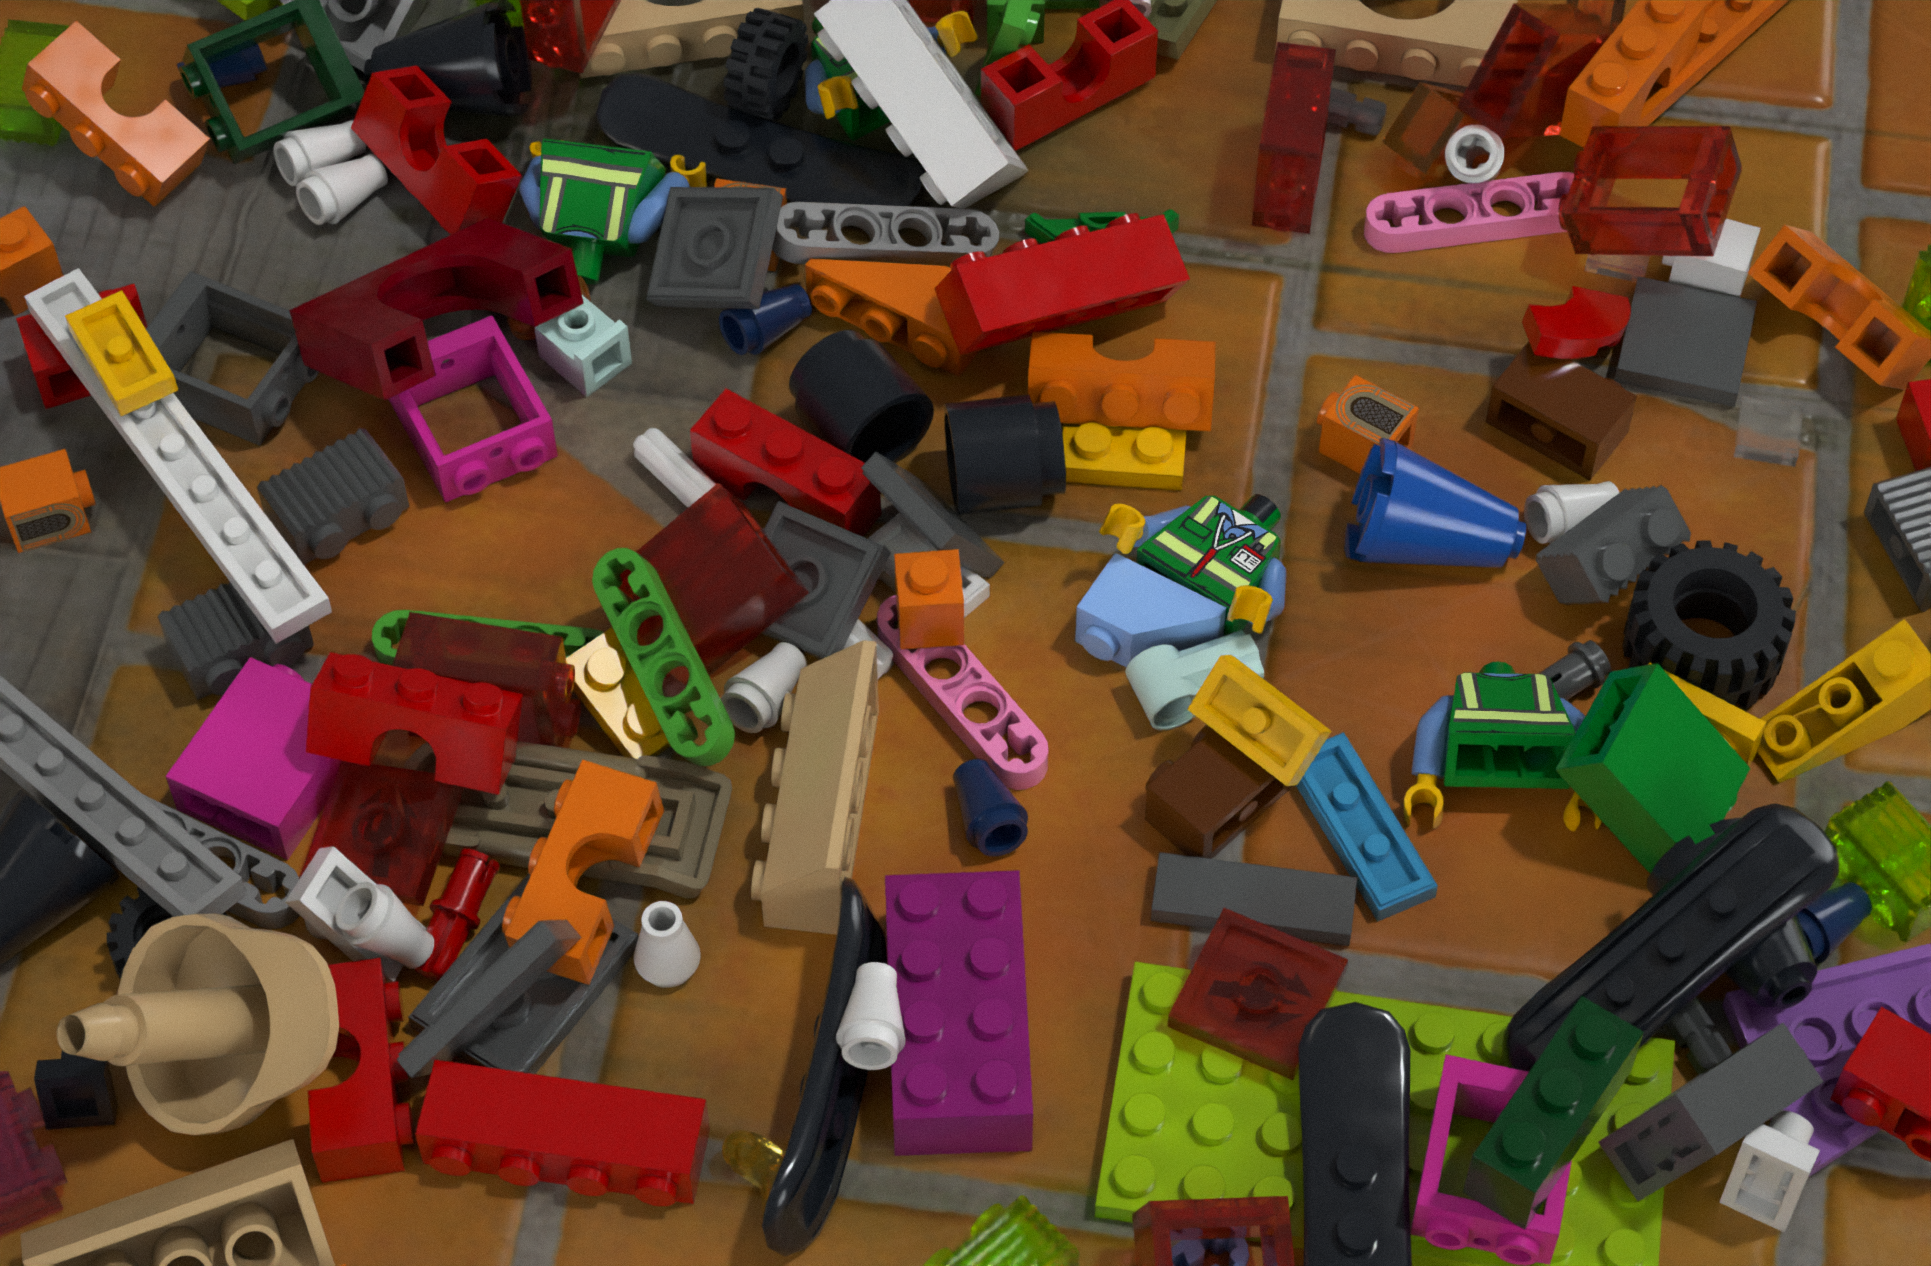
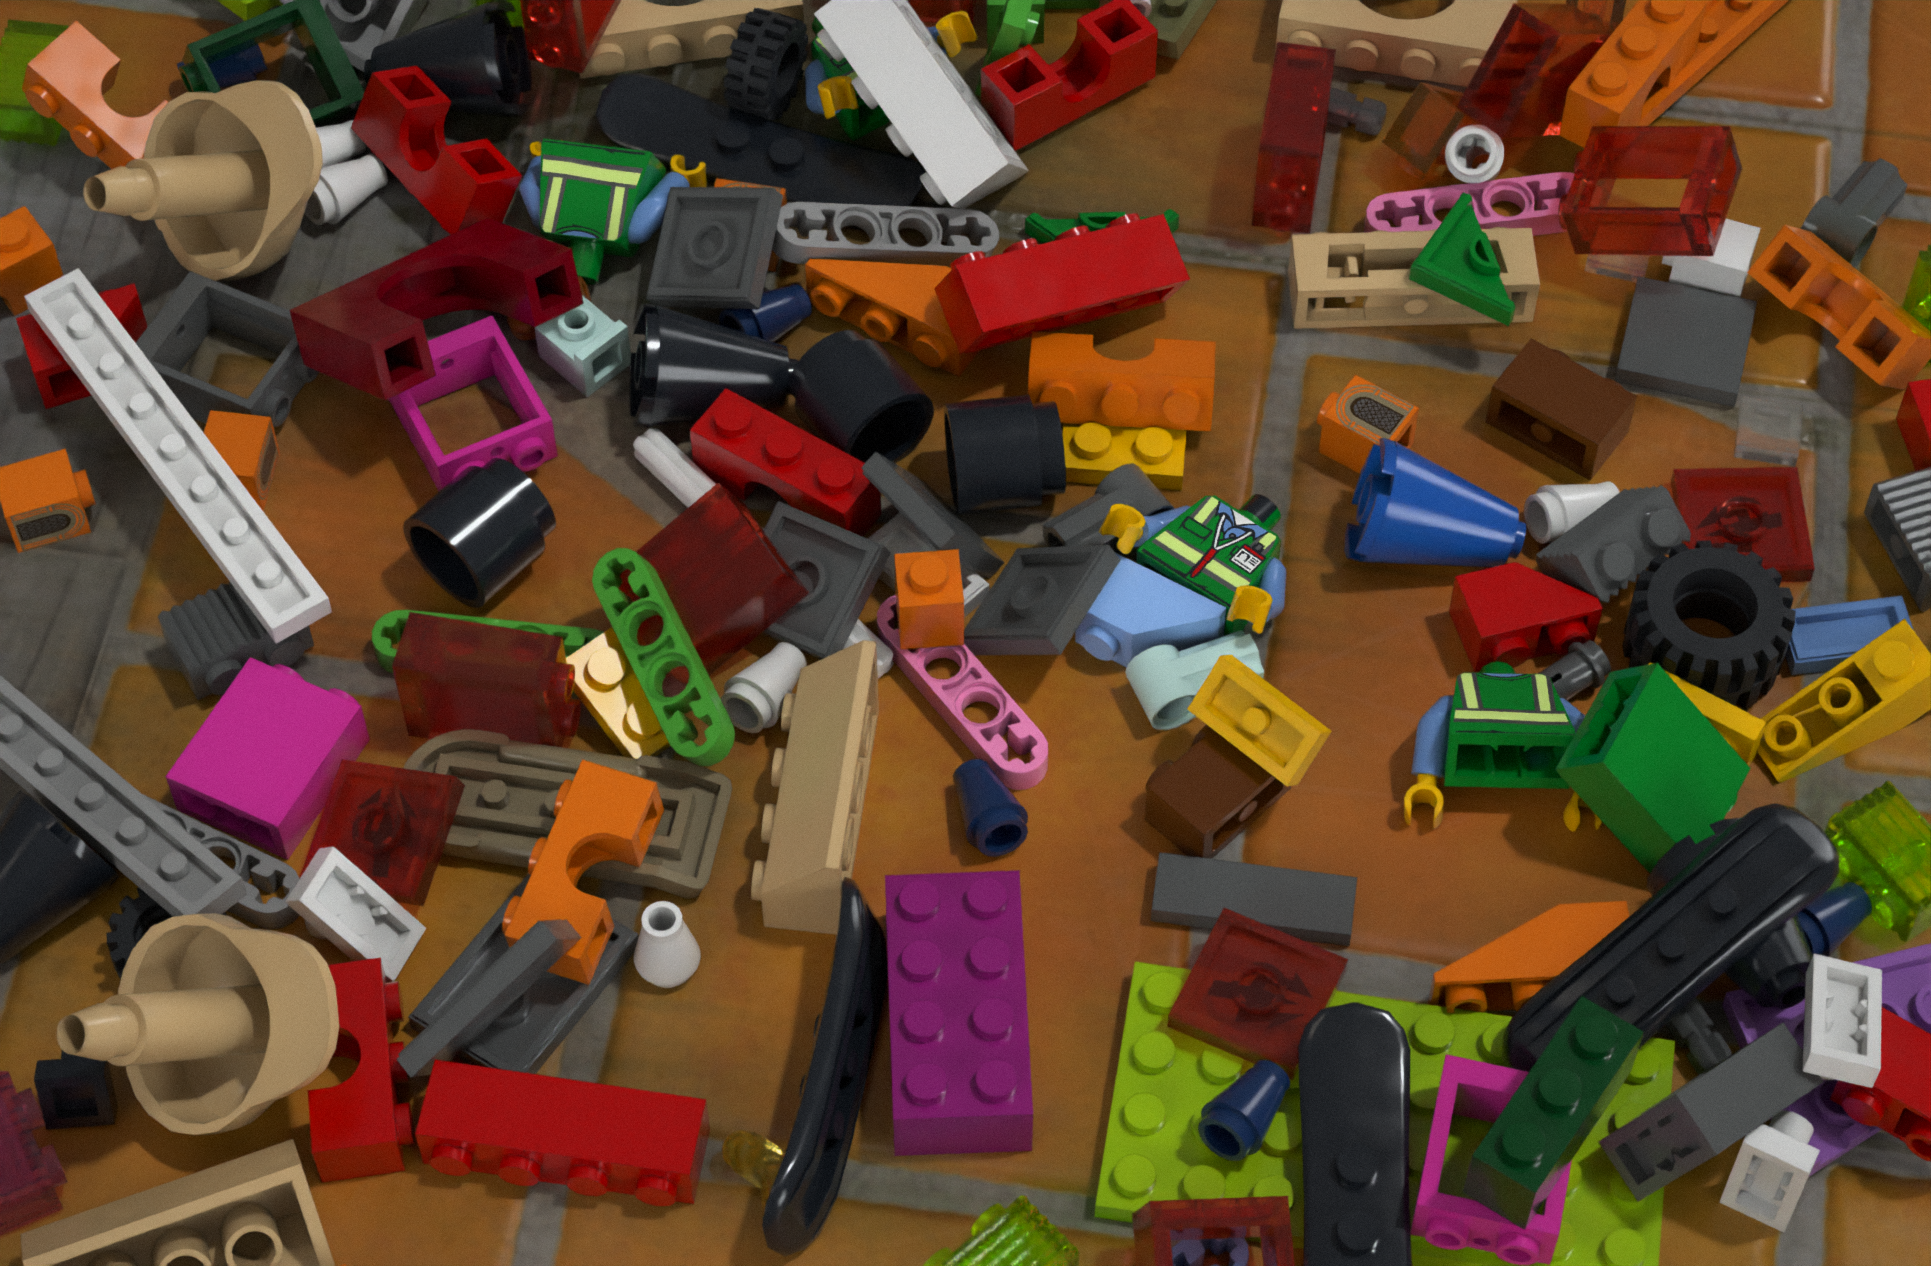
(121, 353): yellow plate -> none
(221, 178): none -> tan piece
(247, 447): none -> orange brick
(334, 497): dark grey brick -> none
(381, 923): white cone -> none
(457, 910): red axle -> none
(464, 722): red arch -> none
(480, 530): none -> black piece
(693, 361): none -> black cone
(872, 1021): white cone -> none
(1039, 600): none -> dark grey tile
(1122, 486): none -> dark grey piece
(1243, 1112): none -> dark blue cone
(1364, 831): dark azure tile -> none
(1379, 268): none -> tan brick
(1463, 265): none -> green tile
(1519, 615): none -> red slope
(1525, 959): none -> orange slope
(1578, 326): red tile -> none
(1751, 509): none -> clear red tile
(1834, 632): none -> medium blue tile
(1842, 1021): none -> white tile
(1857, 210): none -> dark grey piece

